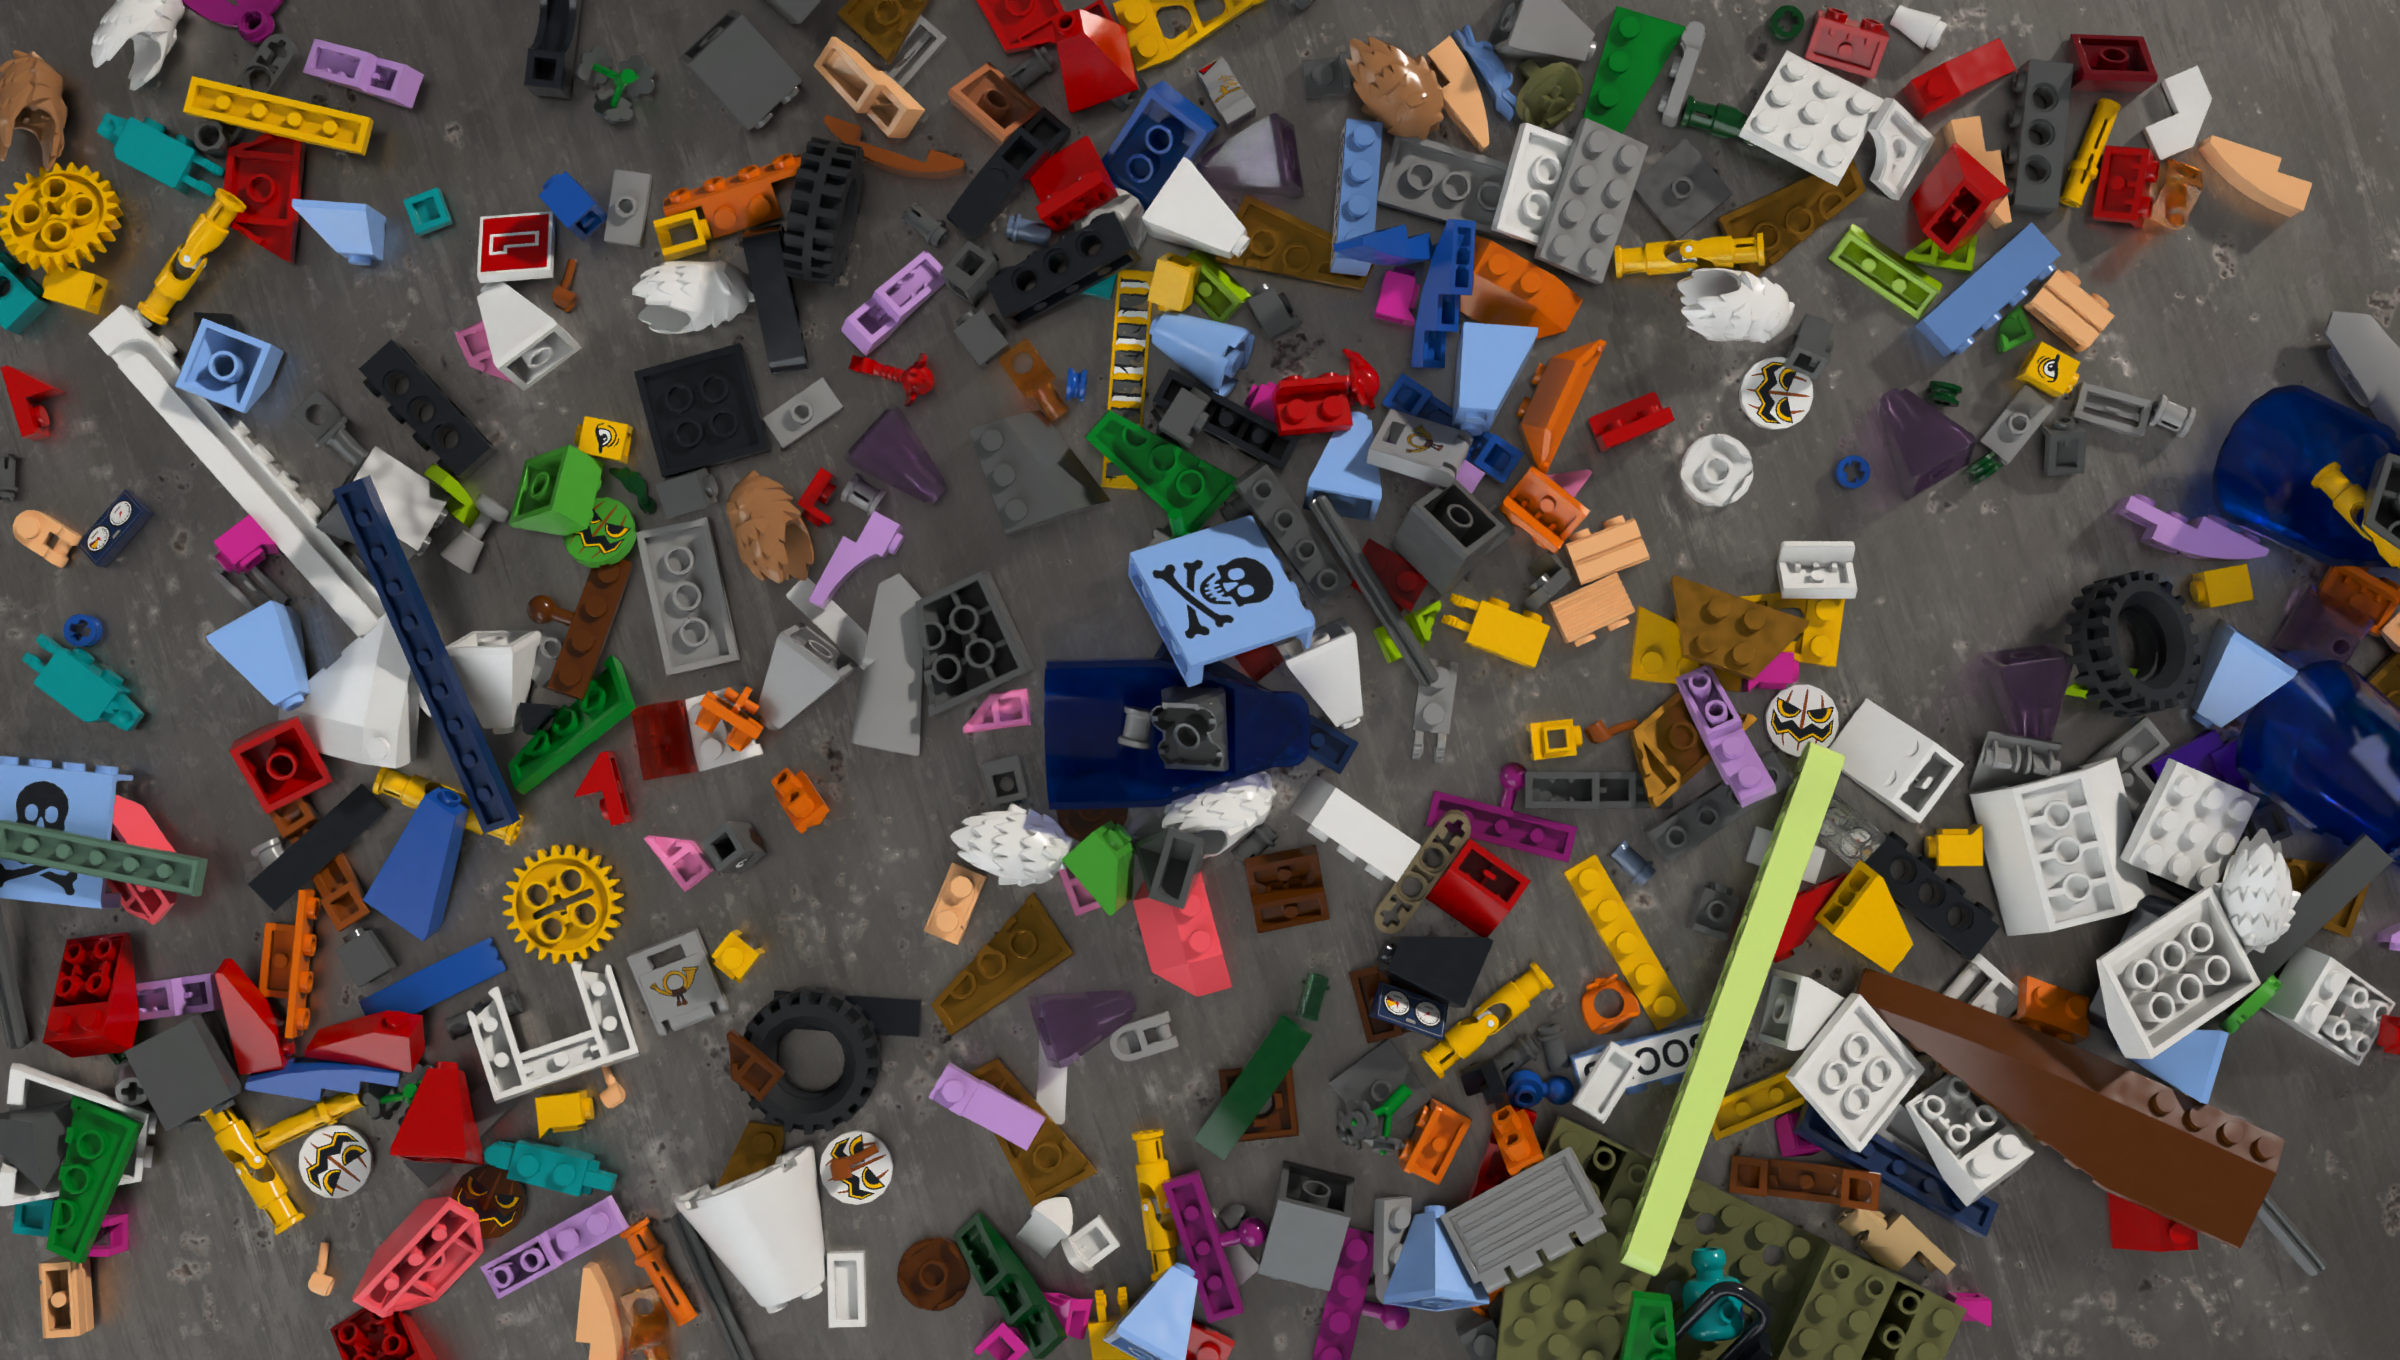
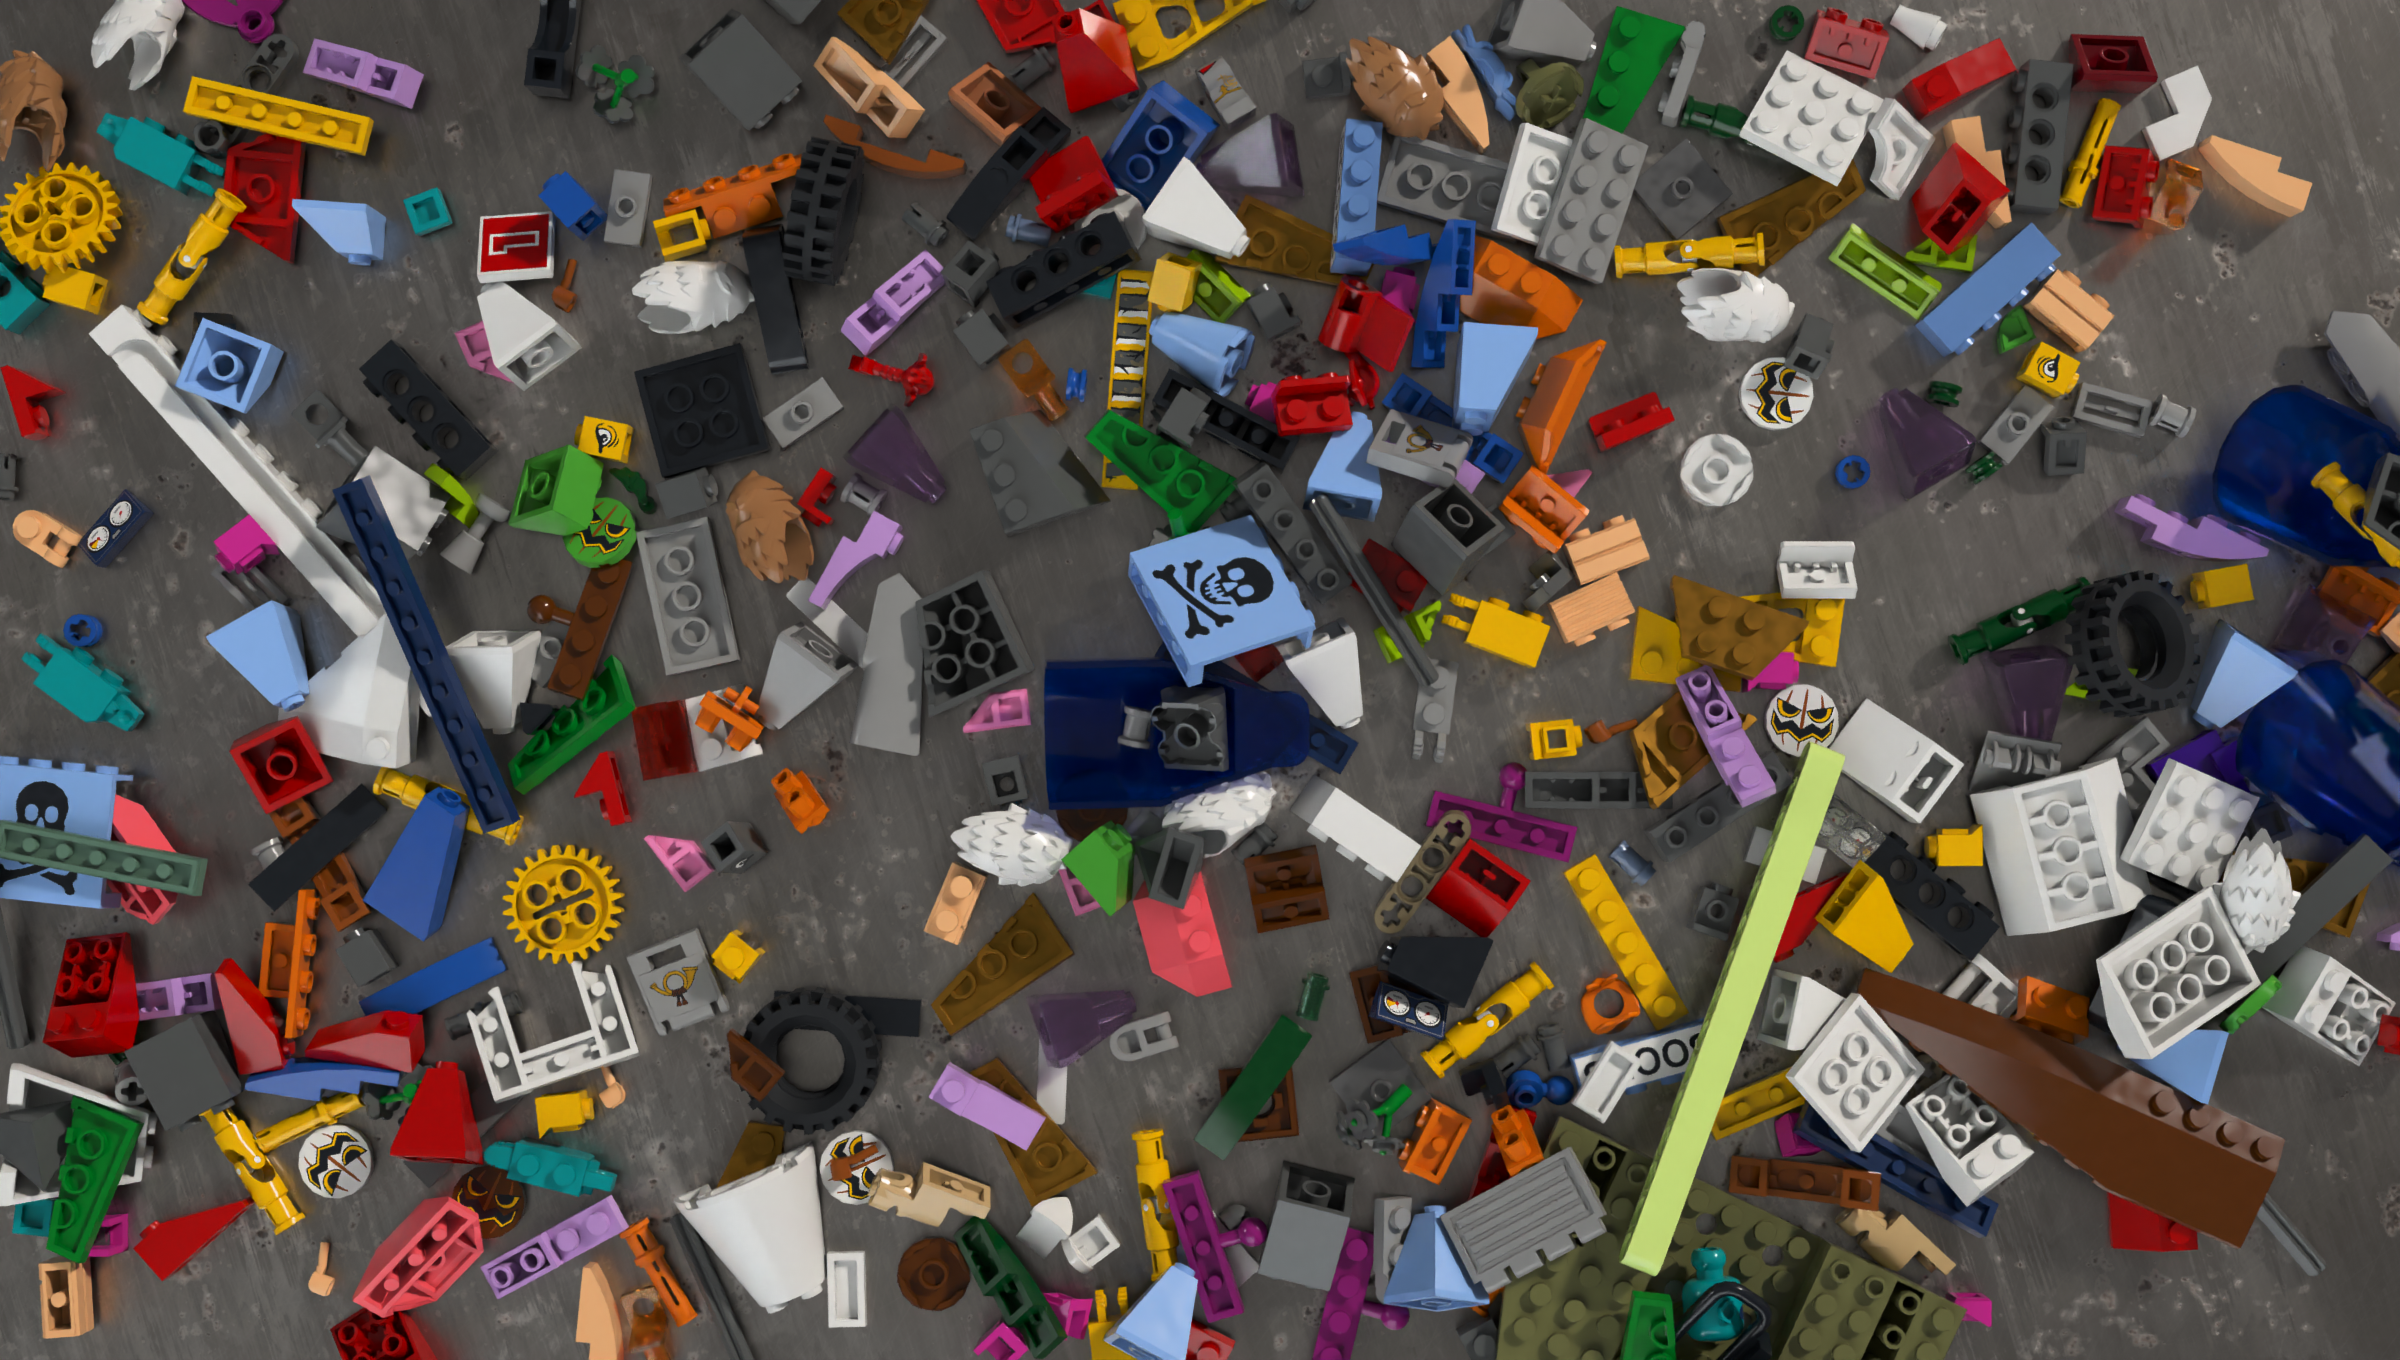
(177, 1241): none -> red slope
(928, 1194): none -> tan plate
(1376, 328): none -> red piece
(2026, 618): none -> dark green piece

